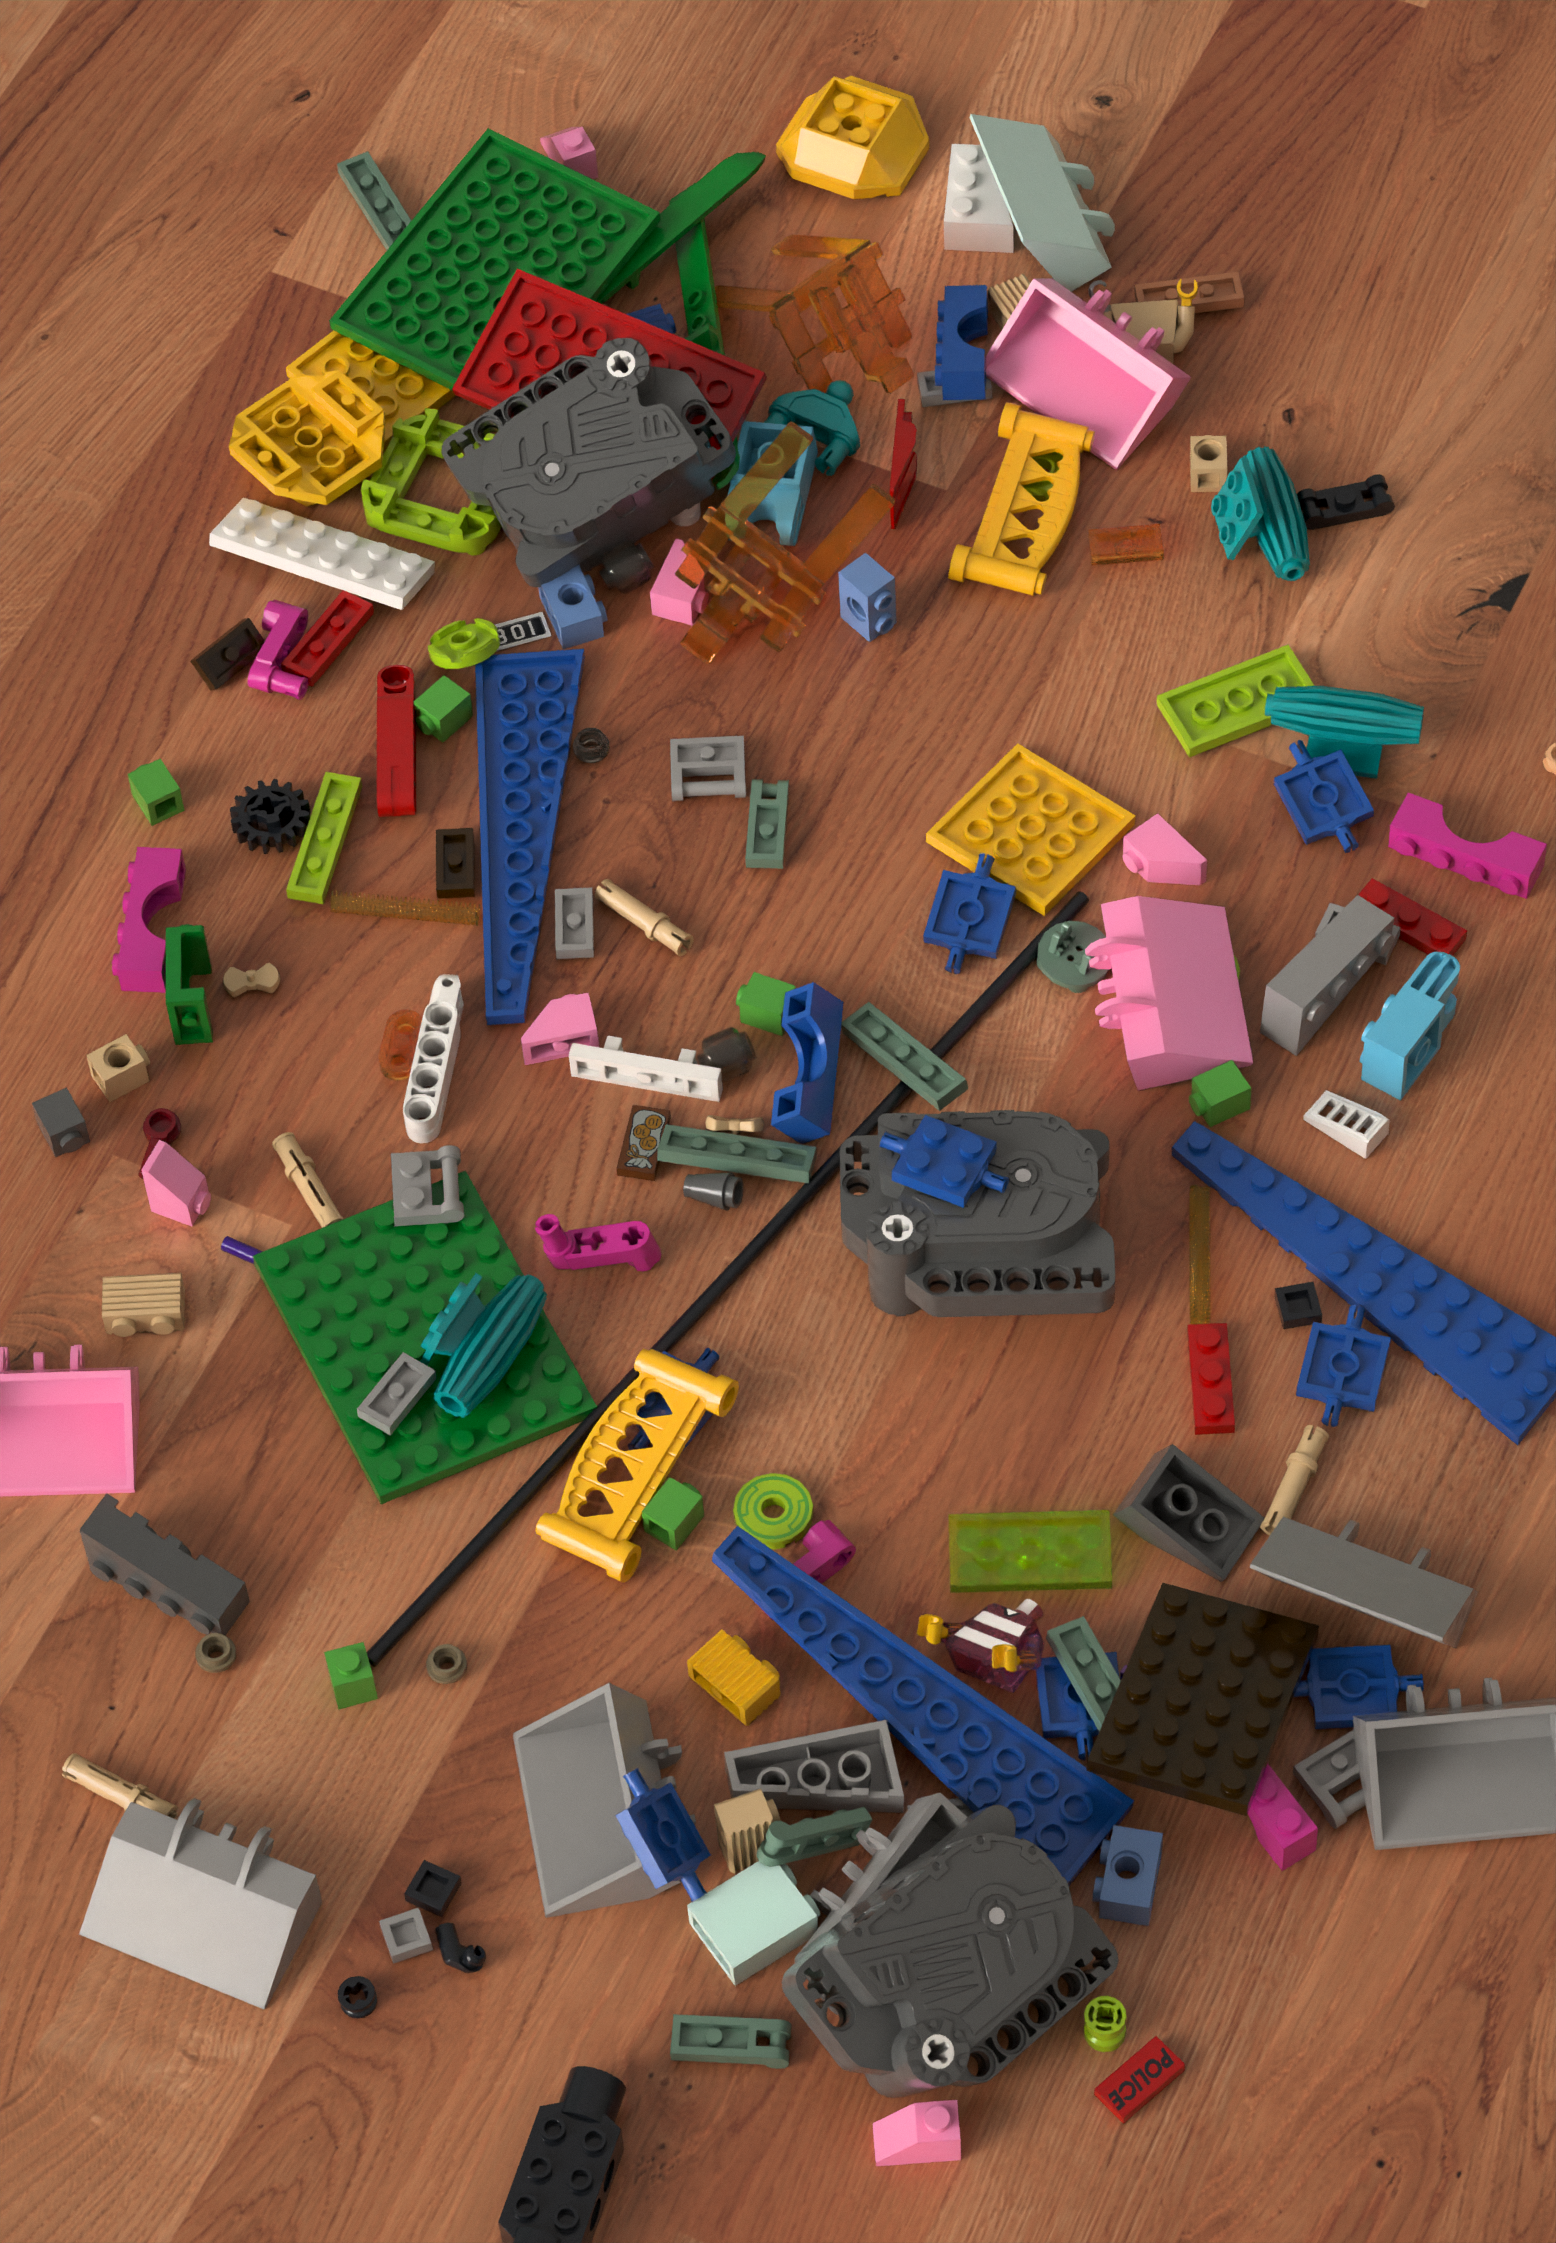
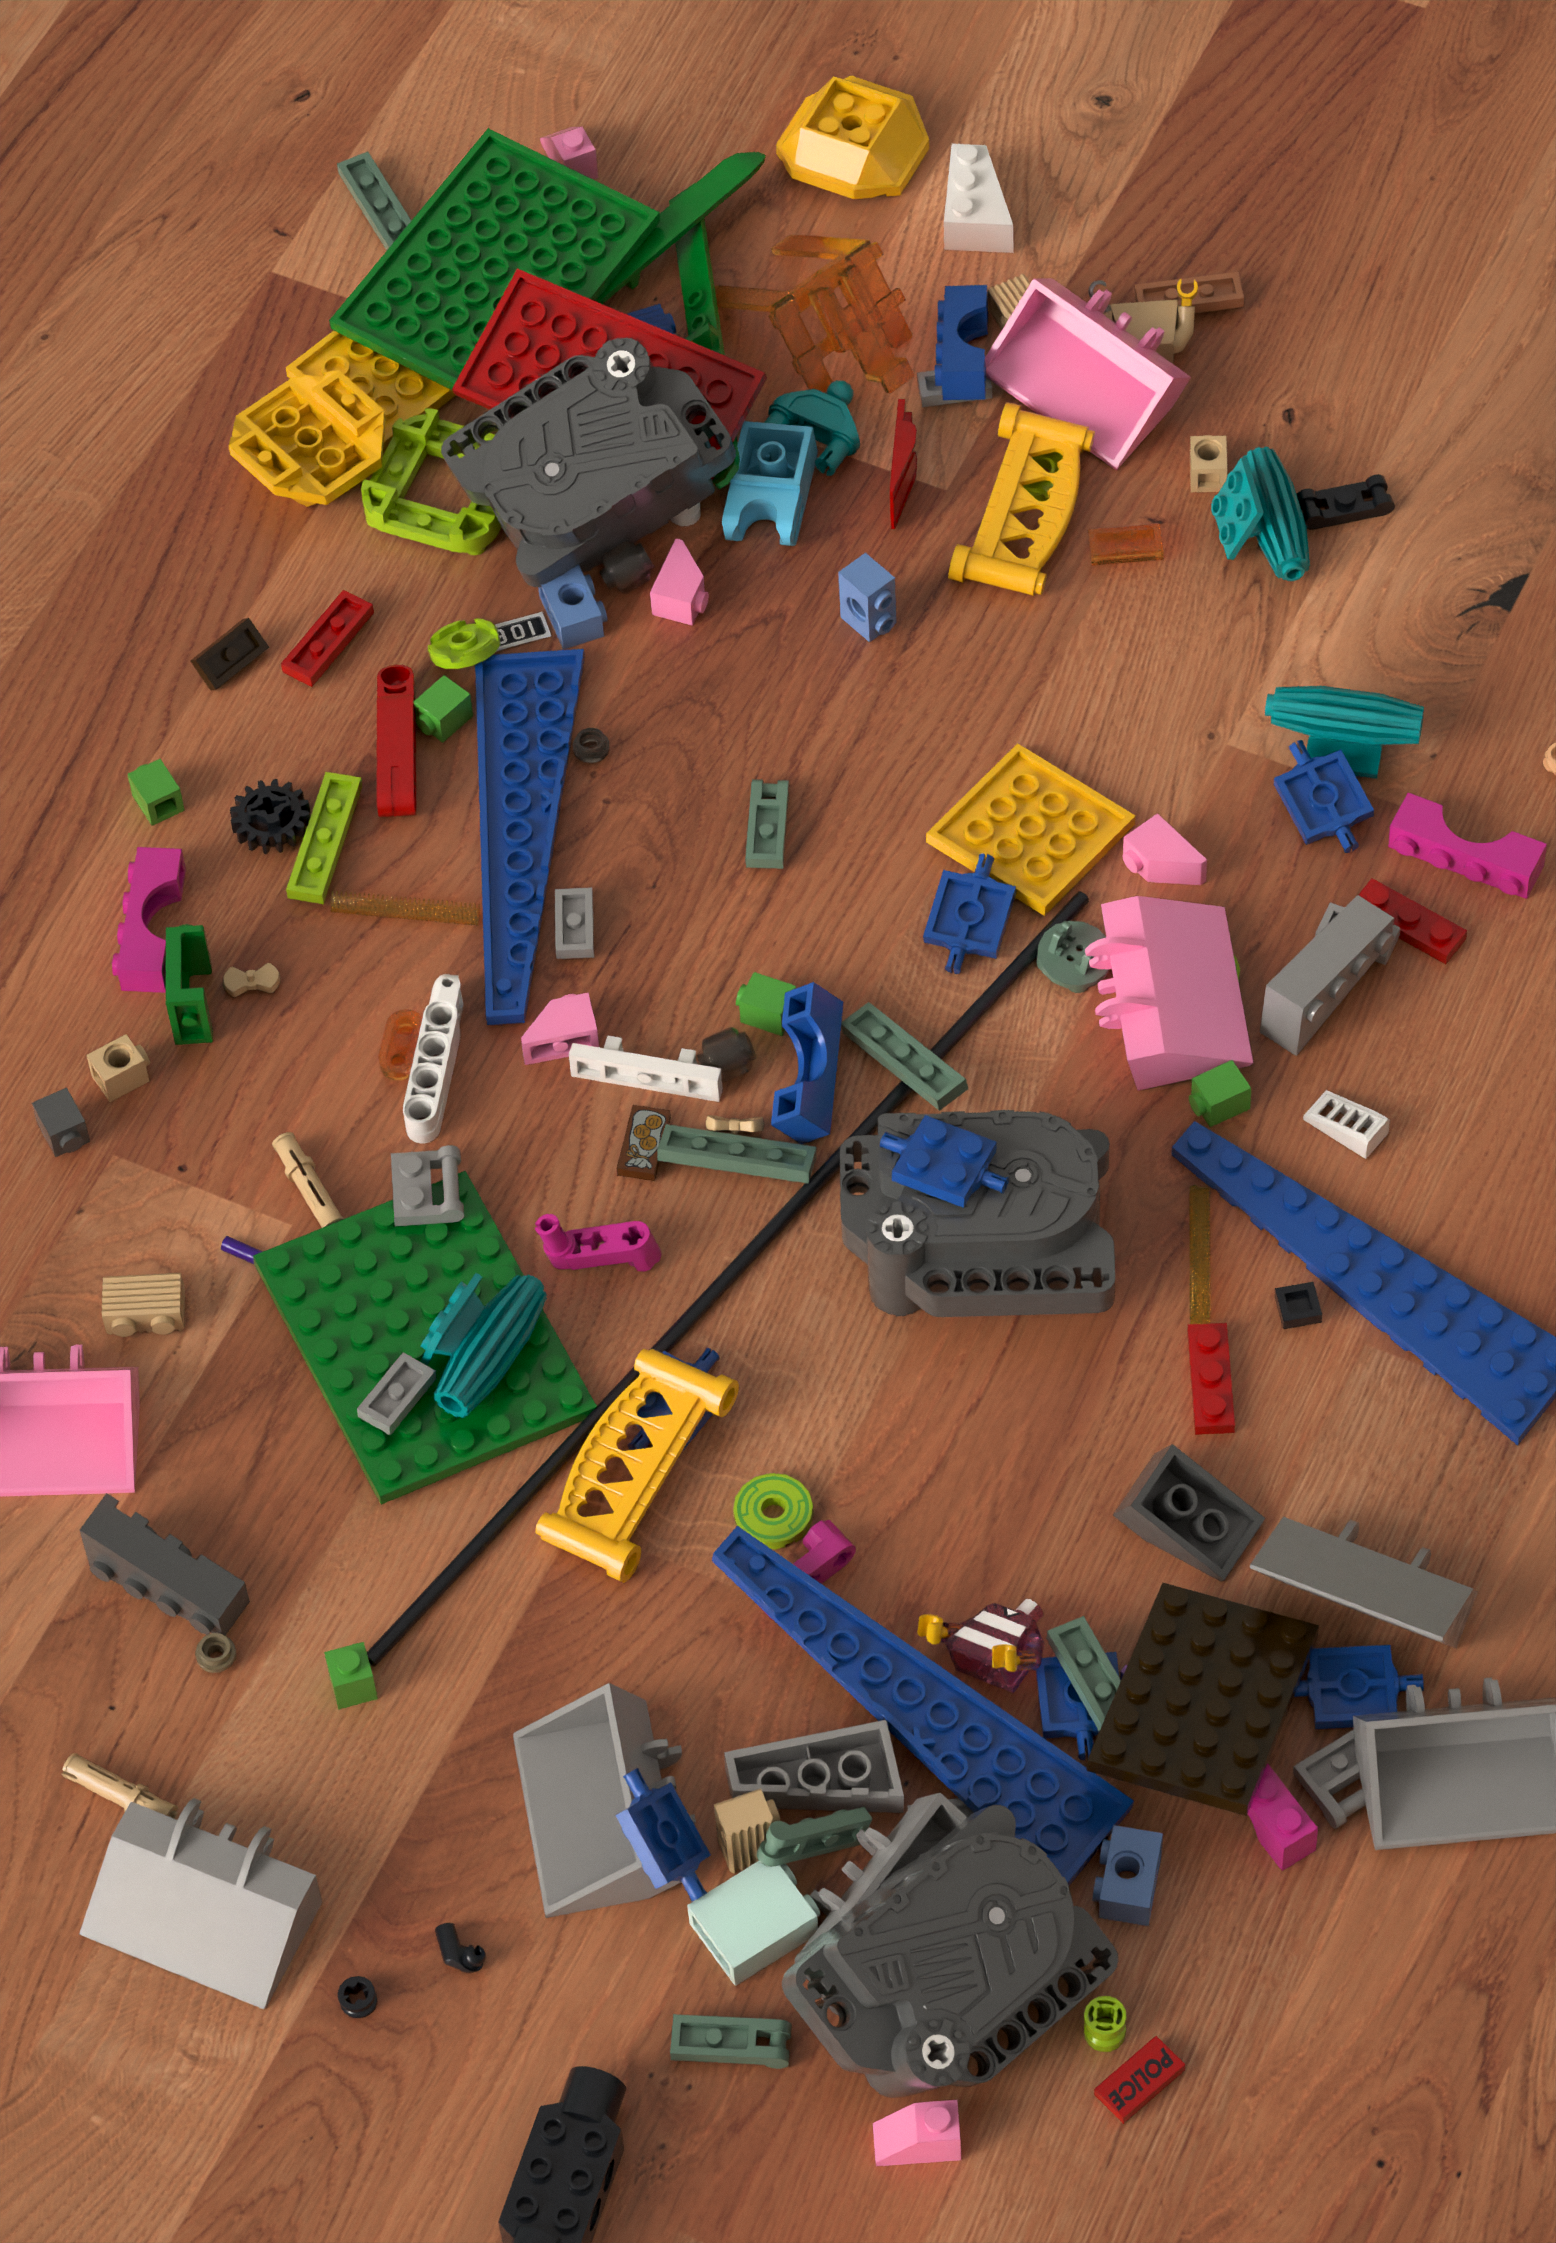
(160, 1125): dark red plate -> none
(175, 1185): bright pink slope -> none
(286, 628): dark pink beam -> none
(322, 553): white plate -> none
(405, 1935): light grey plate -> none
(432, 1888): black plate -> none
(446, 1654): dark tan plate -> none
(455, 863): dark brown plate -> none
(656, 925): tan pin -> none
(673, 1513): bright green brick -> none
(707, 758): light grey plate -> none
(715, 1189): dark grey cone -> none
(735, 1676): yellow brick -> none
(736, 596): clear orange piece -> none
(1030, 1551): clear neon green plate -> none
(1045, 199): light aqua piece -> none
(1230, 700): lime plate -> none
(1300, 1468): tan pin -> none
(1343, 1366): blue plate -> none
(1410, 1026): medium azure brick -> none

